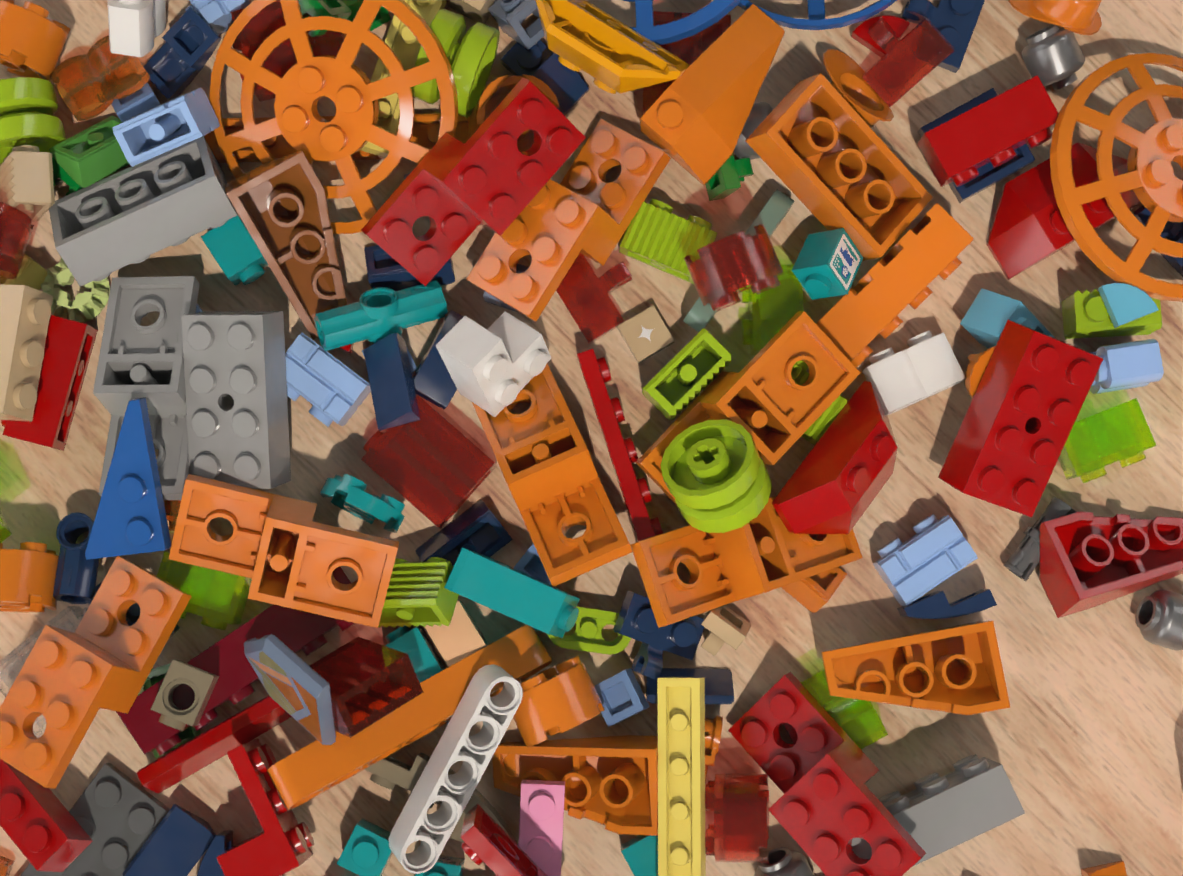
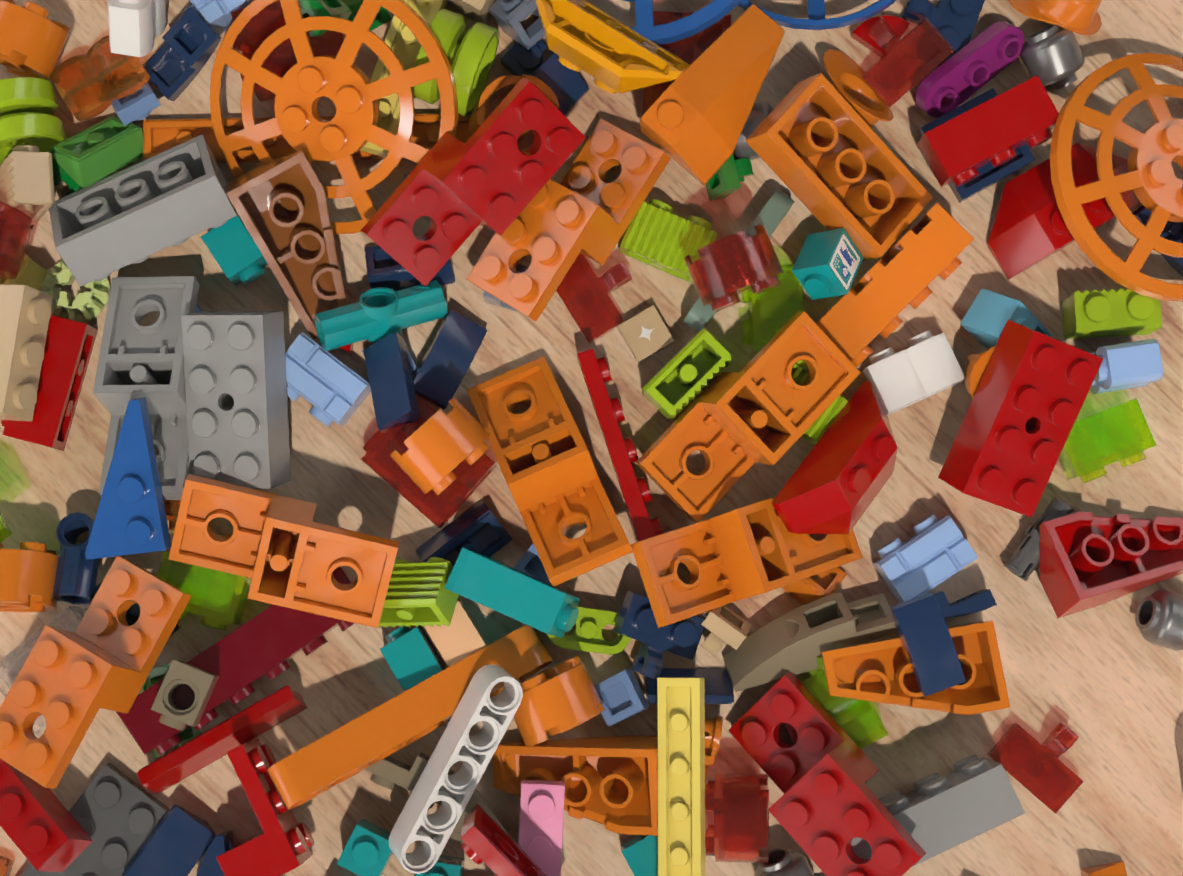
(166, 127): light blue brick -> none
(293, 685): sand blue tile -> none
(351, 497): teal plate -> none
(366, 683): clear red brick -> none
(441, 447): none -> orange brick
(493, 362): white brick -> none
(716, 476): lime wheel -> none
(802, 634): none -> dark tan slope
(928, 644): none -> dark blue slope
(970, 69): none -> magenta plate
(1037, 764): none -> clear red plate
(1126, 303): medium azure tile -> none

